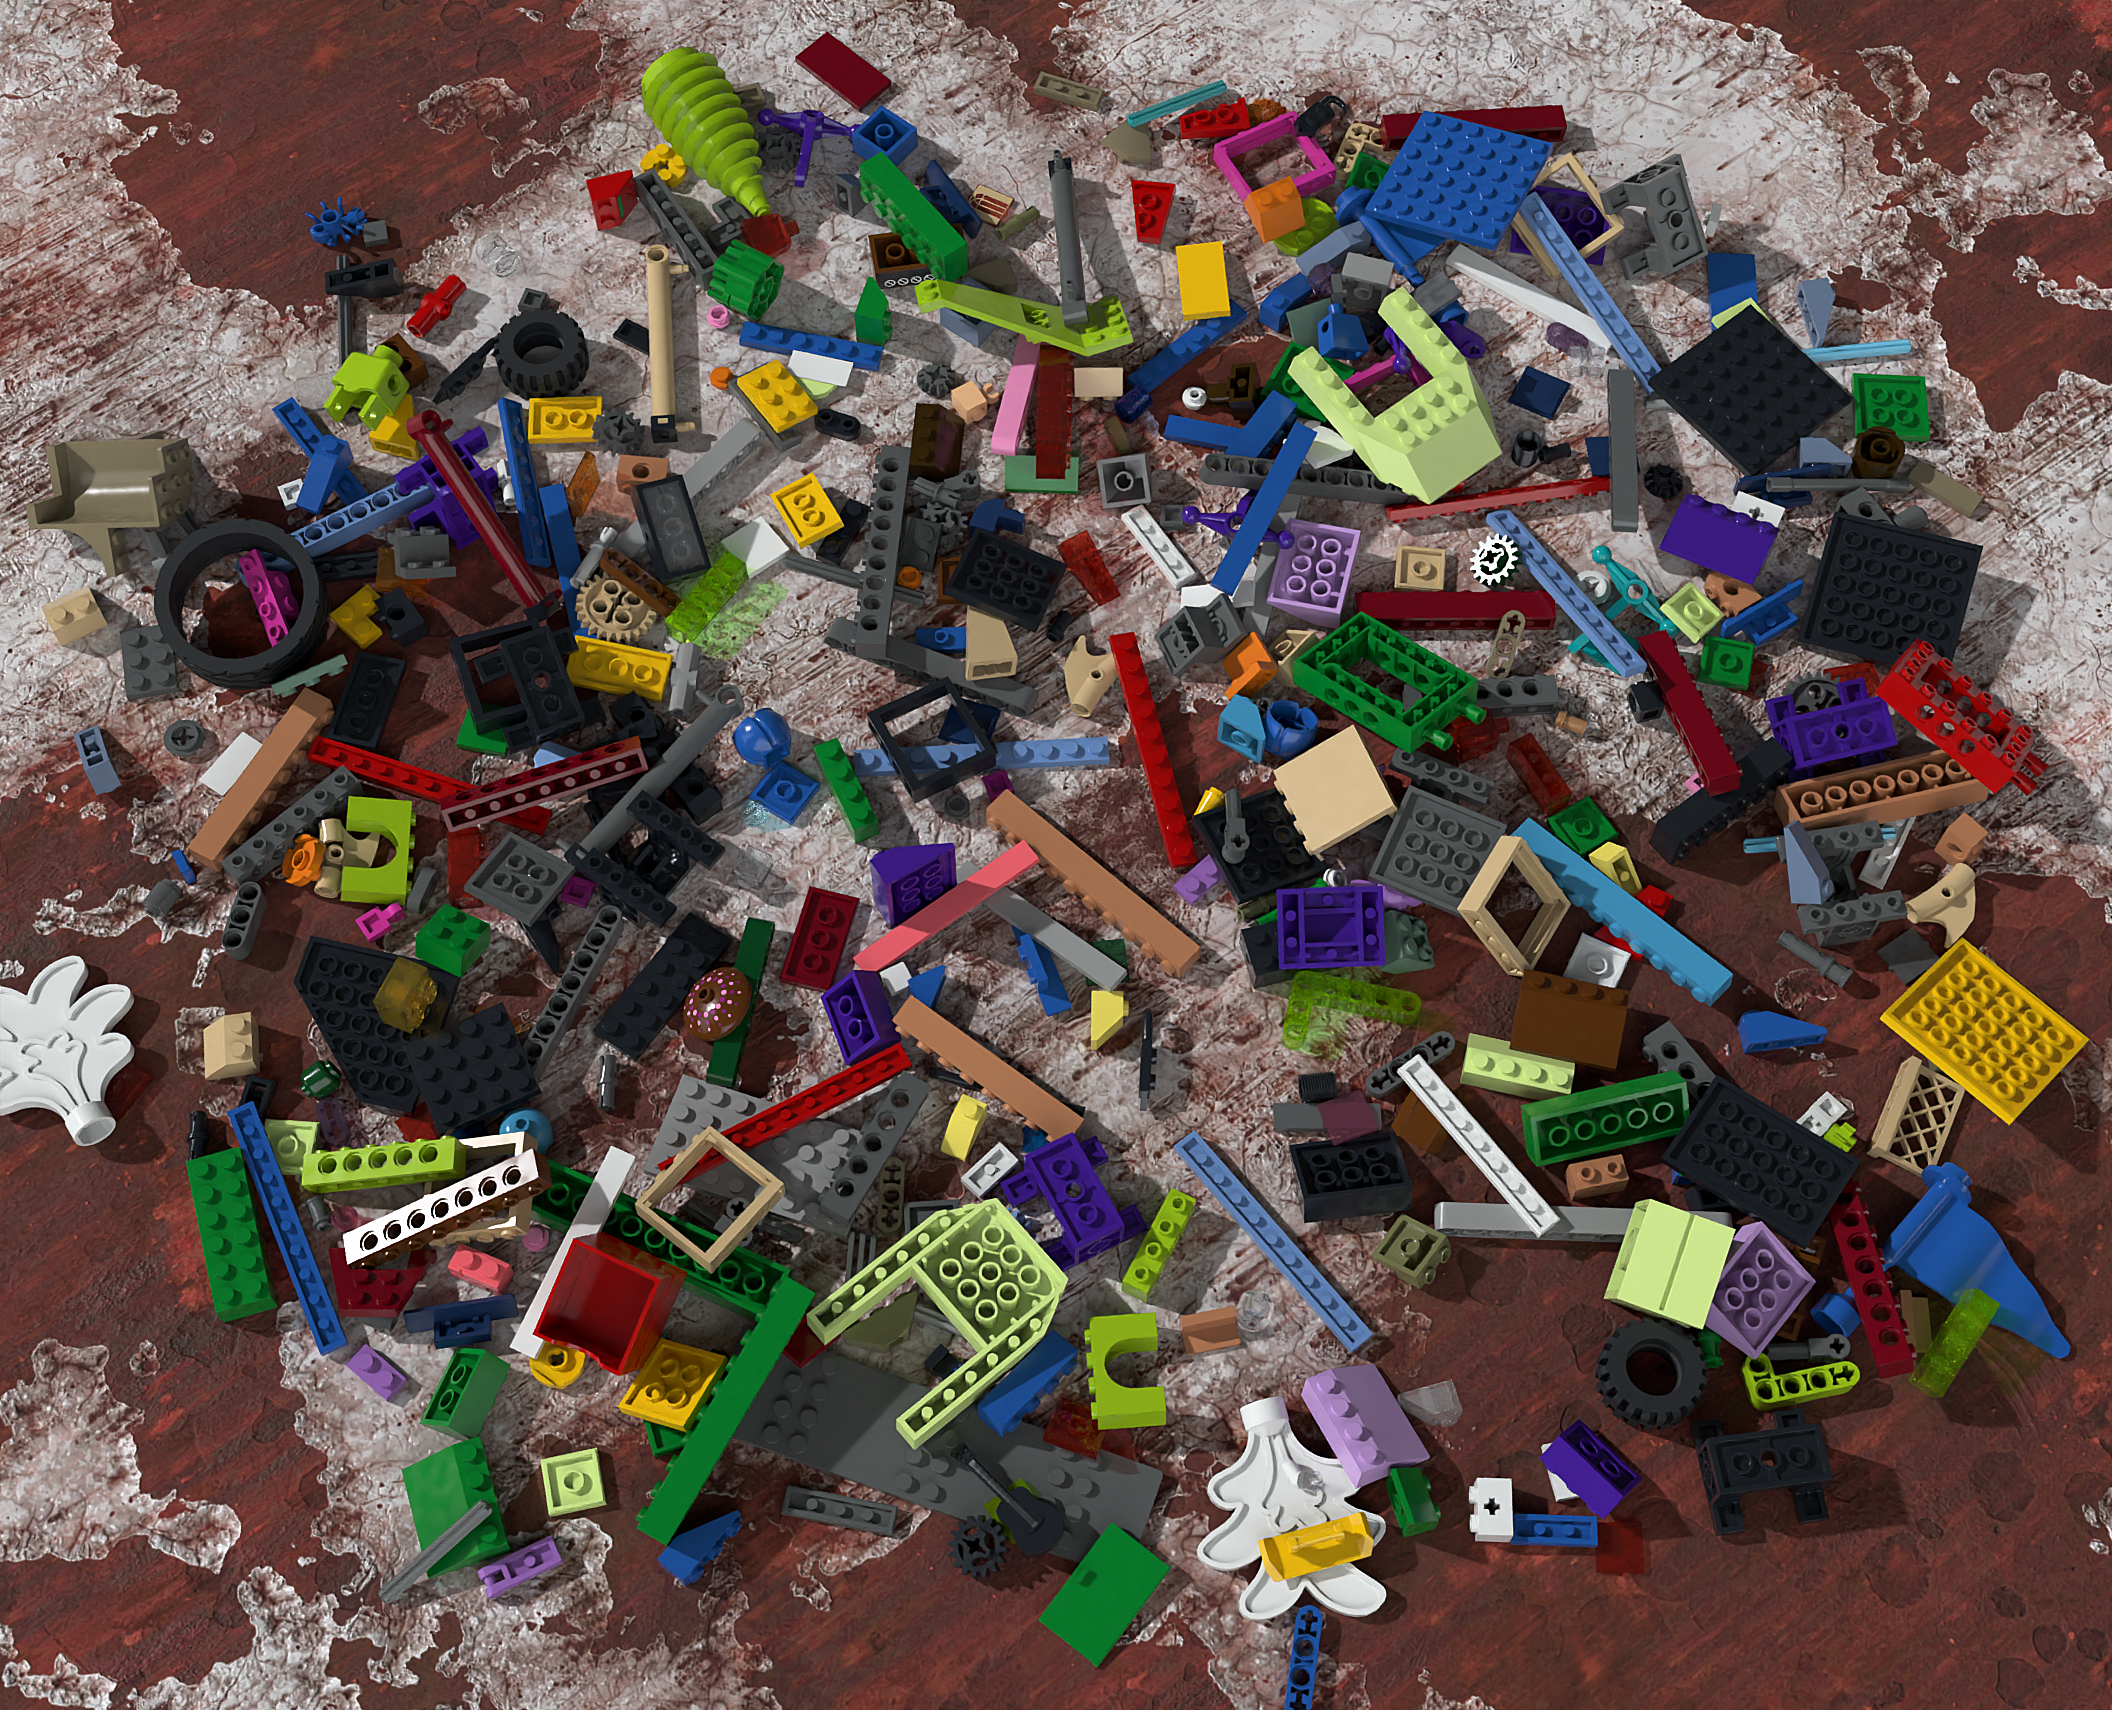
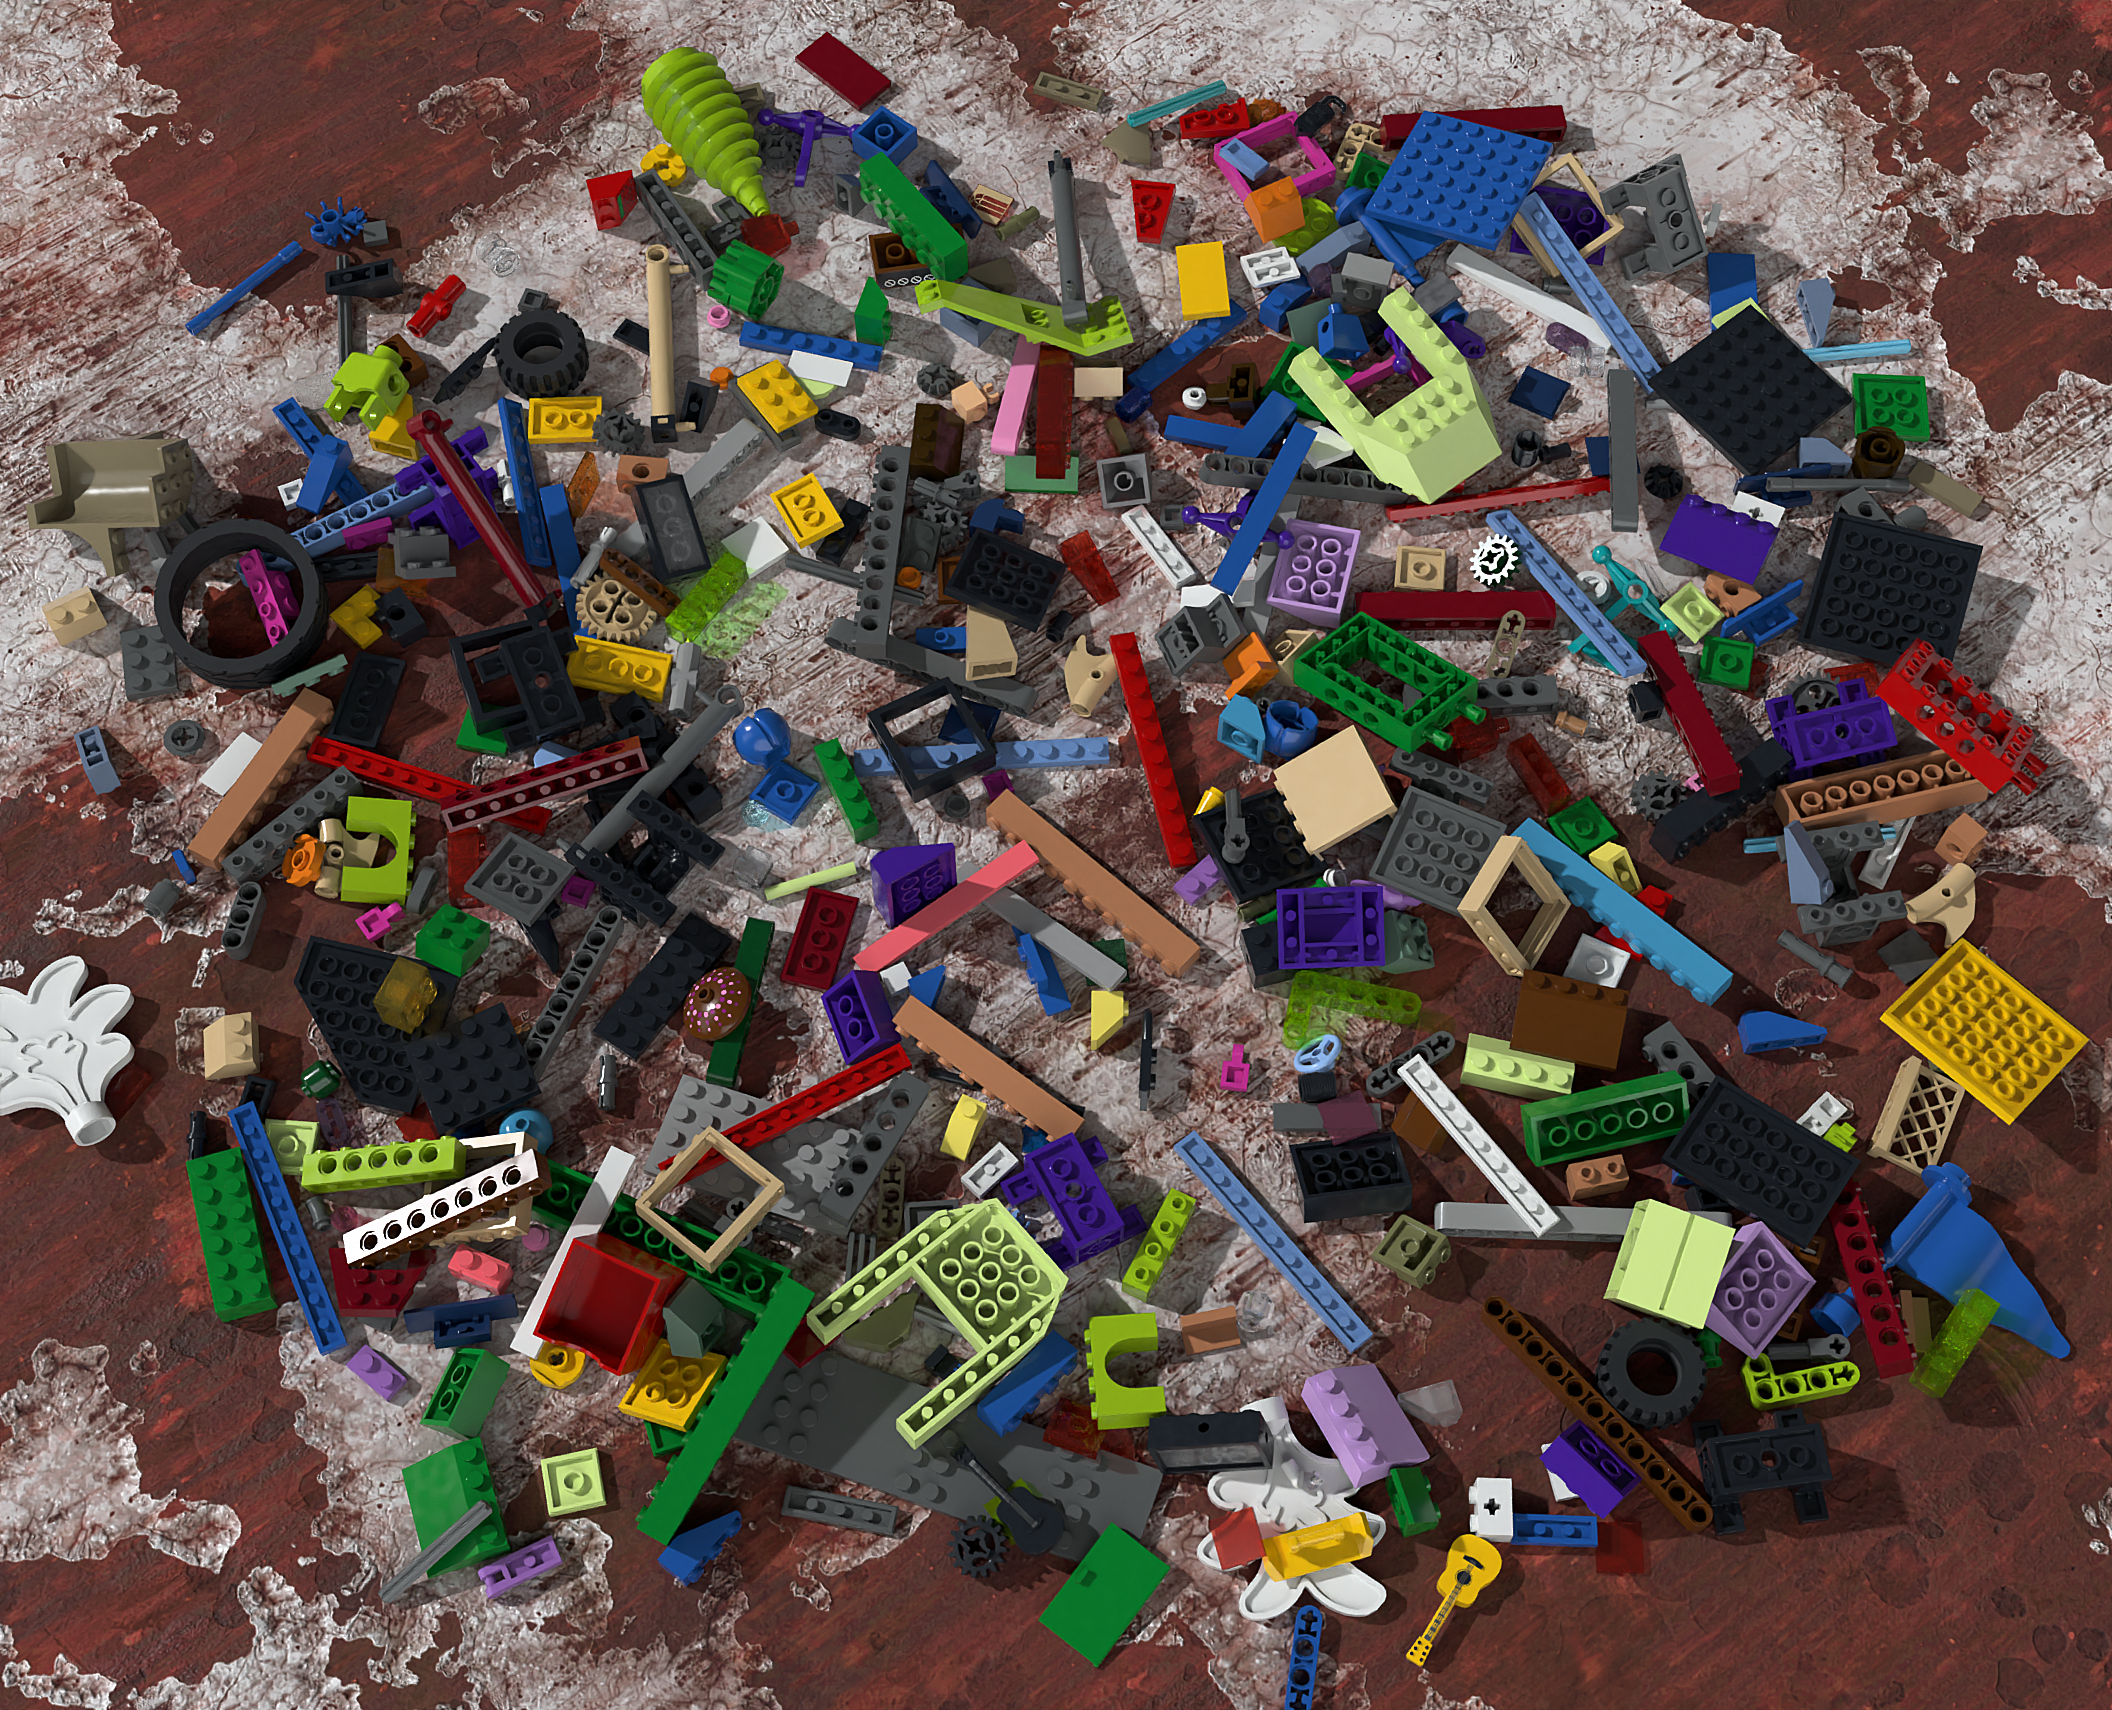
(204, 318): none -> blue piece
(368, 533): none -> magenta plate
(693, 1320): none -> sand green slope
(699, 402): none -> black slope
(810, 880): none -> yellowish green piece
(1211, 1442): none -> black brick
(1234, 1072): none -> dark pink plate
(1237, 1538): none -> clear red piece
(1244, 159): none -> medium blue tile
(1269, 267): none -> white slope
(1320, 1056): none -> light blue piece
(1469, 1568): none -> yellow piece
(1556, 286): none -> dark grey pin
(1609, 1417): none -> reddish brown beam
(1657, 793): none -> dark grey gear

